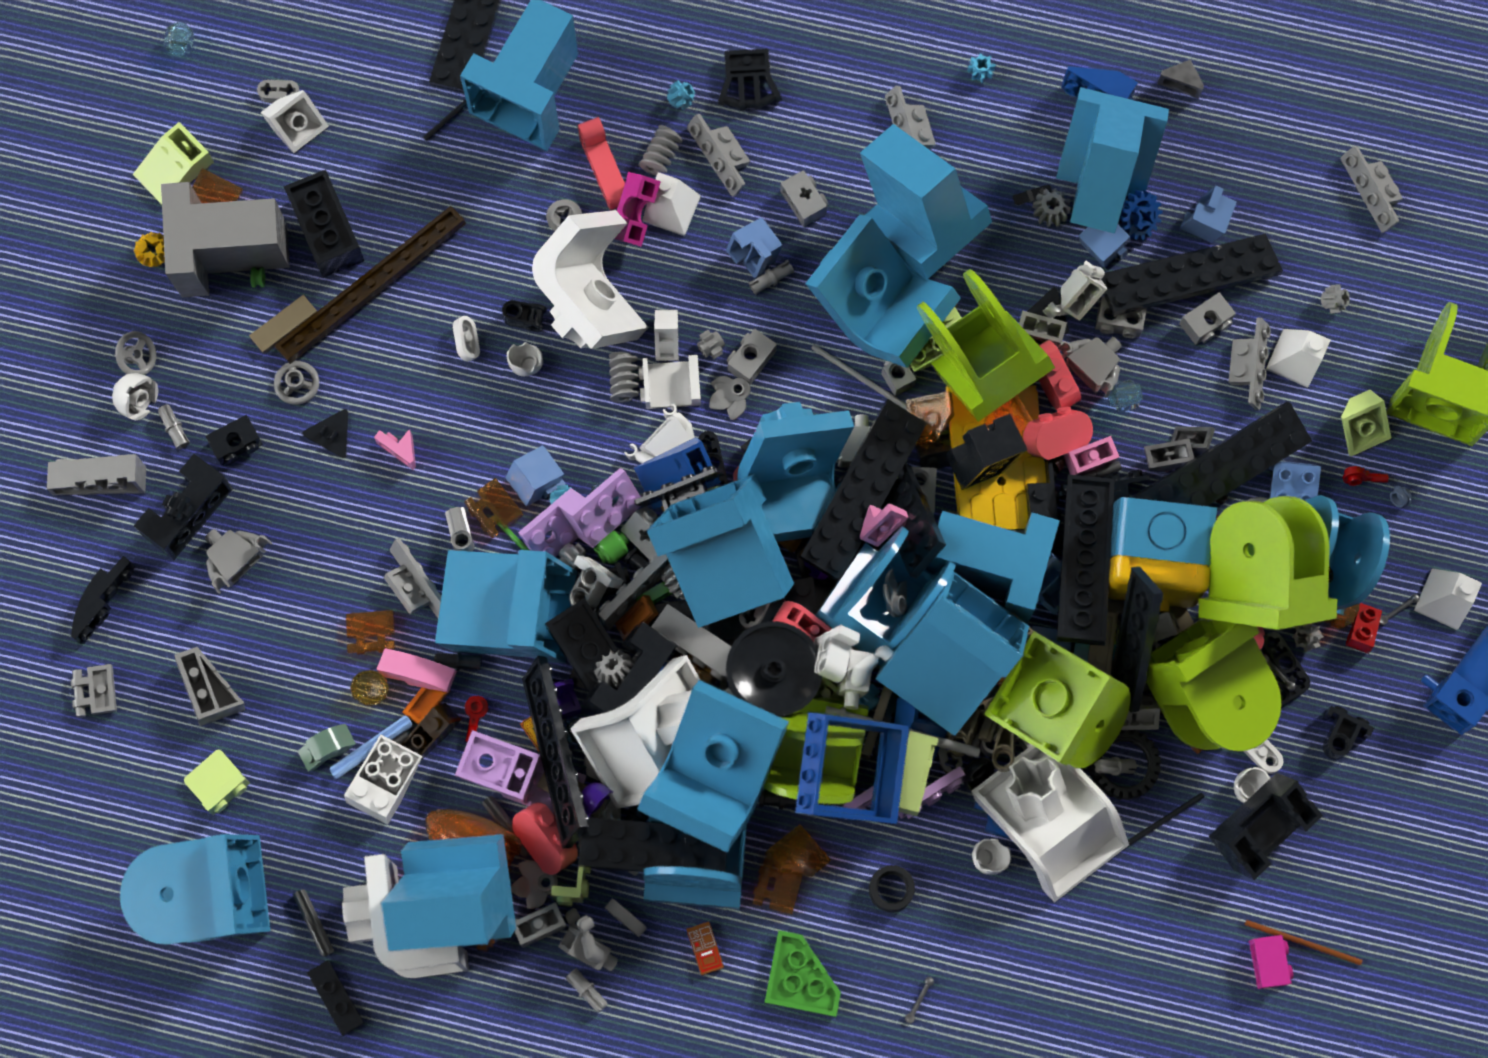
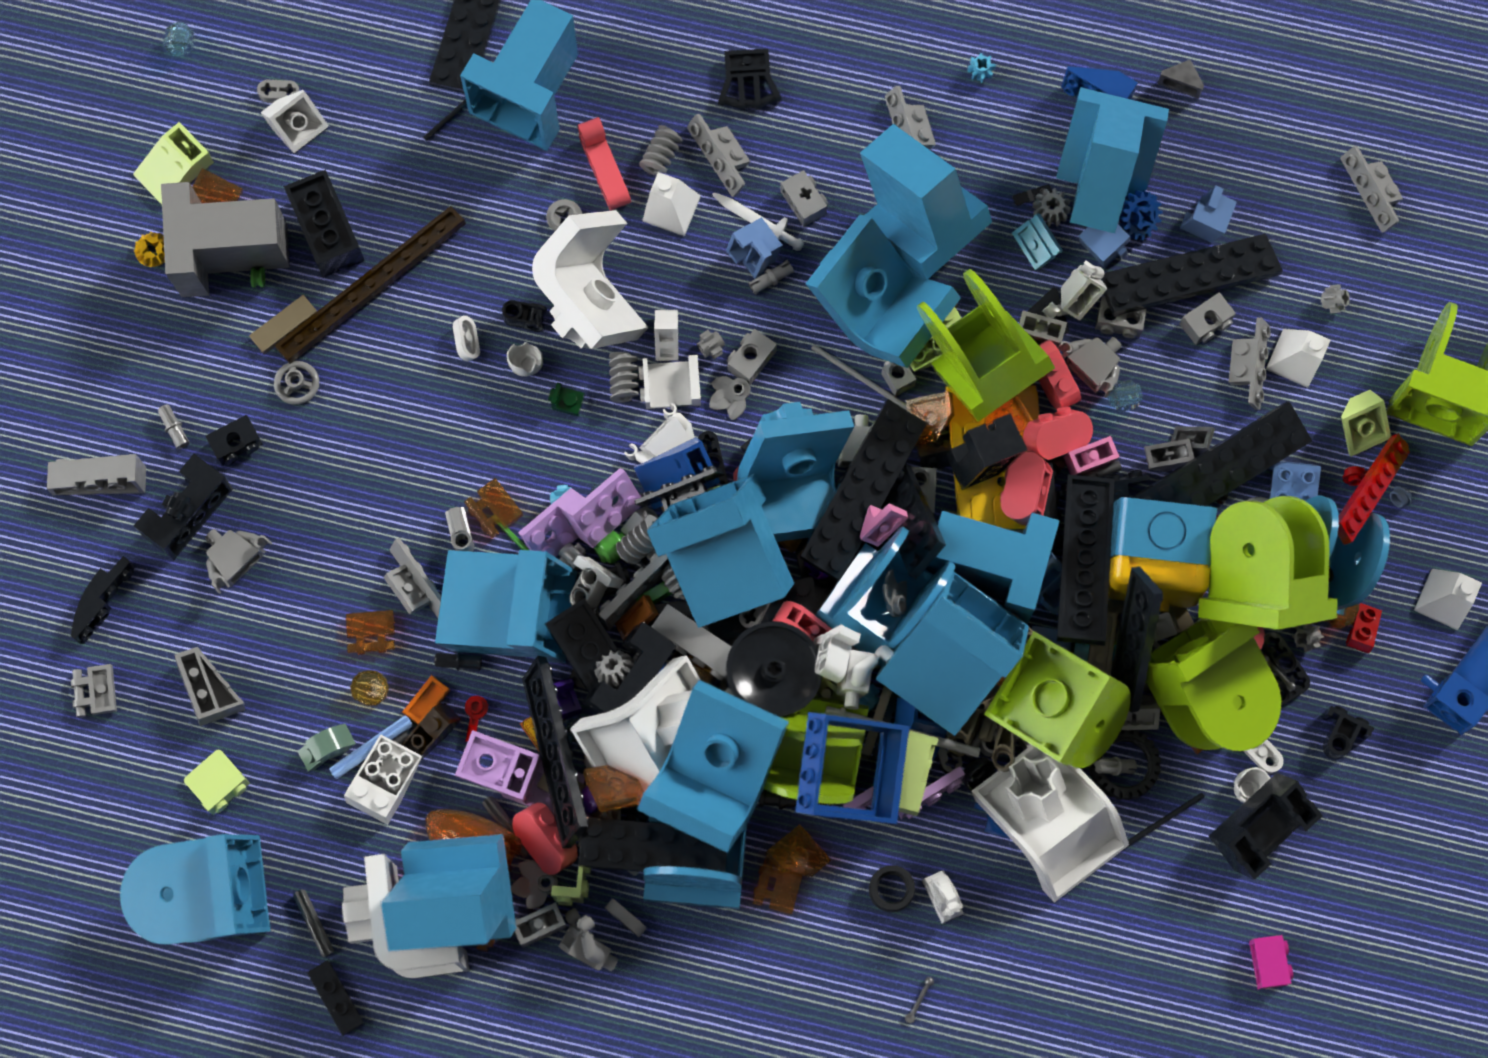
(125, 354): light grey piece -> none
(134, 394): white cylinder -> none
(331, 433): black piece -> none
(403, 450): bright pink slope -> none
(416, 670): bright pink slope -> none
(534, 476): medium blue plate -> none
(566, 400): none -> dark green bracket
(586, 990): light grey axle -> none
(613, 788): none -> clear orange plate
(635, 195): dark pink arch -> none
(637, 542): none -> light grey piece
(680, 95): medium azure gear -> none
(705, 948): dark orange tile -> none
(750, 216): none -> white sword
(800, 979): bright green plate -> none
(943, 896): none -> white piece
(991, 856): white hair -> none
(1026, 487): none -> coral brick
(1037, 242): none -> medium azure plate
(1303, 942): dark orange axle -> none
(1372, 488): none -> red plate
(1413, 599): flat silver hinge -> none

